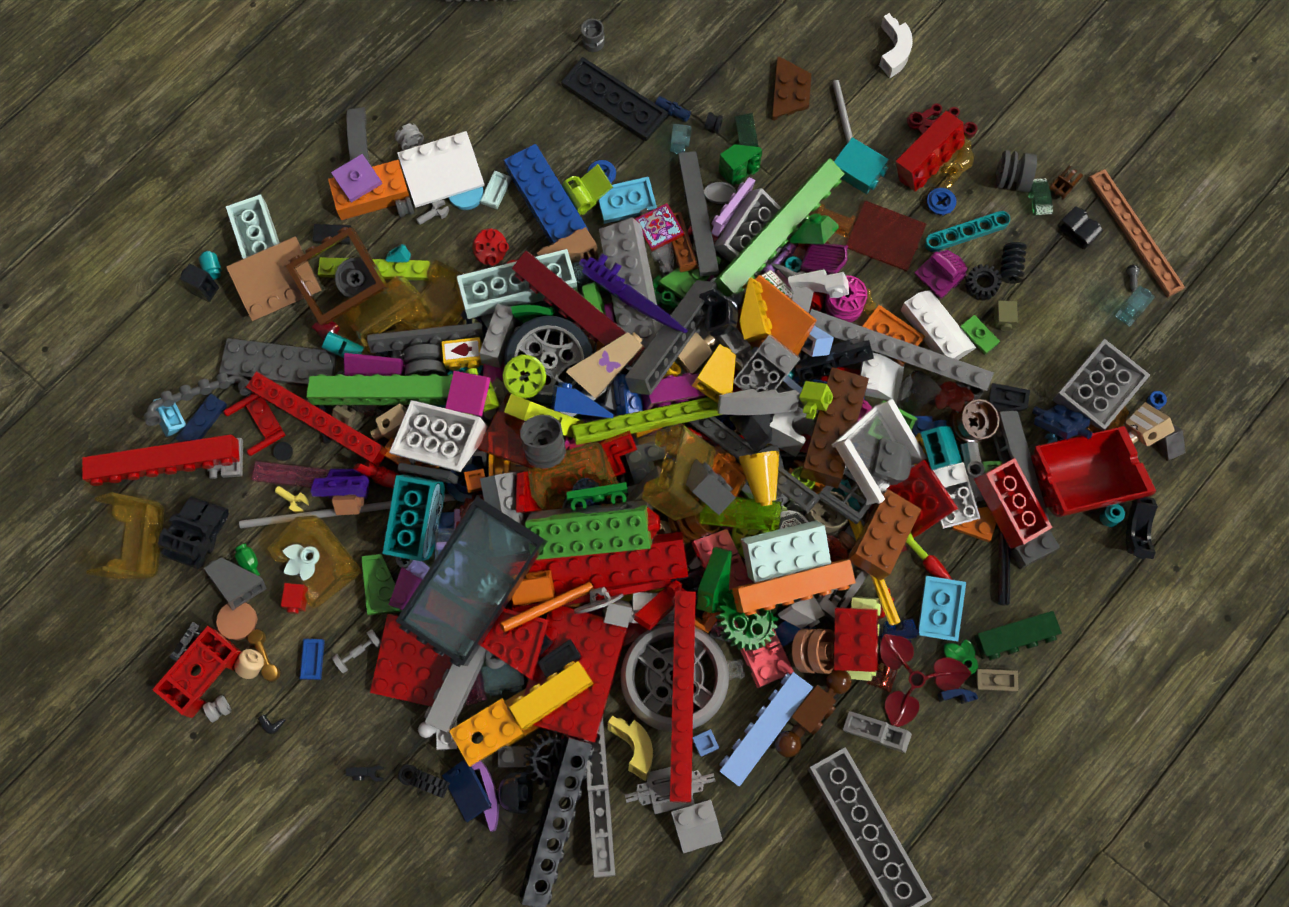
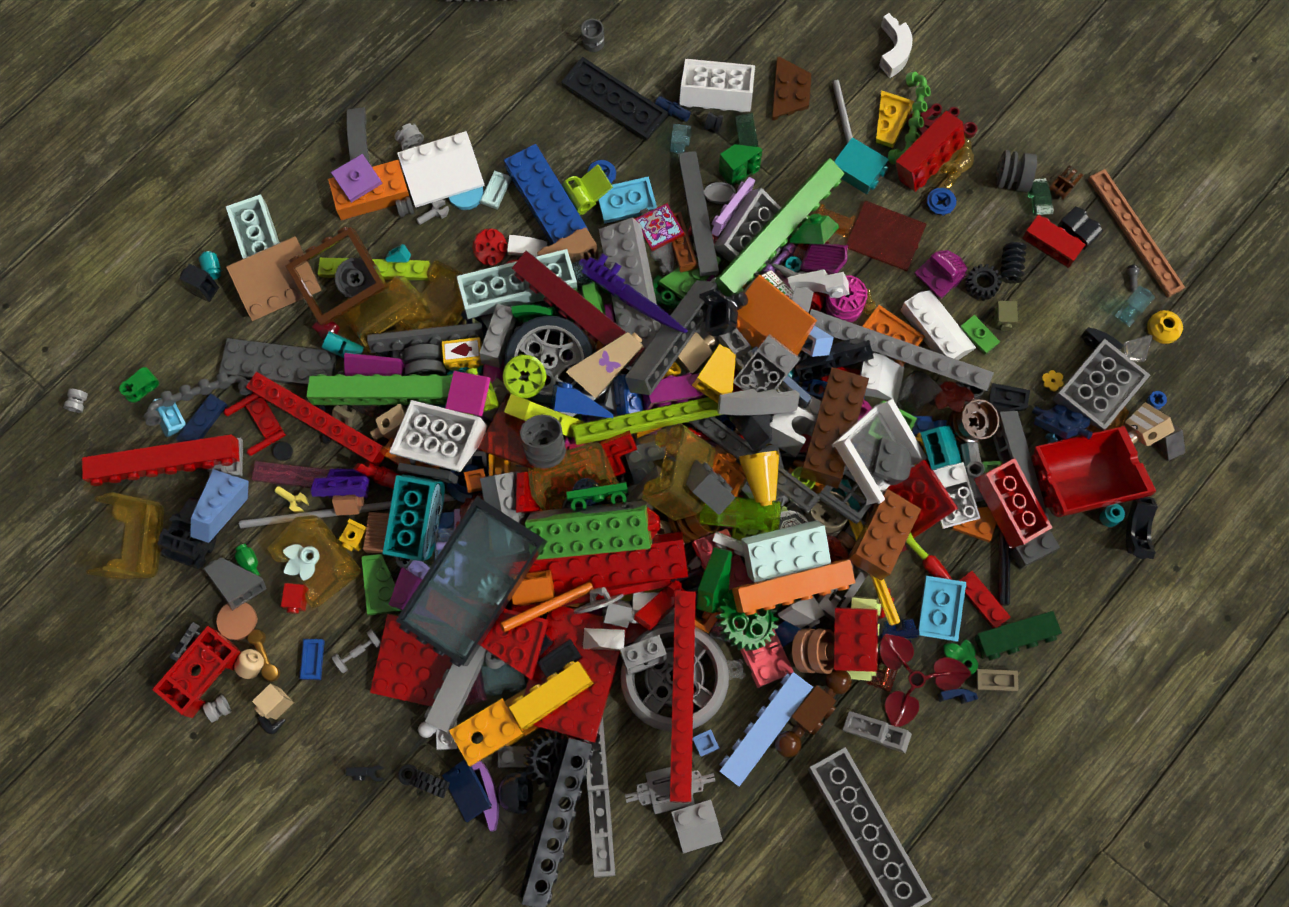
(75, 400): none -> light grey wheel
(139, 384): none -> green piece
(217, 504): none -> medium blue wedge
(272, 702): none -> tan brick
(323, 231): black tile -> none
(358, 540): none -> yellow brick
(375, 533): none -> nougat brick
(519, 244): none -> white slope
(603, 639): none -> white slope
(640, 743): light yellow arch -> none
(648, 651): none -> light grey window
(717, 85): none -> white slope
(724, 541): none -> white plate
(753, 316): yellow slope -> none
(815, 397): lime brick -> none
(892, 117): none -> yellow wing
(916, 121): none -> bright green bar
(974, 225): teal beam -> none
(984, 601): none -> red plate
(1053, 241): none -> red brick
(1055, 377): none -> yellow plant
(1094, 337): none -> black slope
(1138, 348): none -> clear piece
(1162, 333): none -> yellow piece

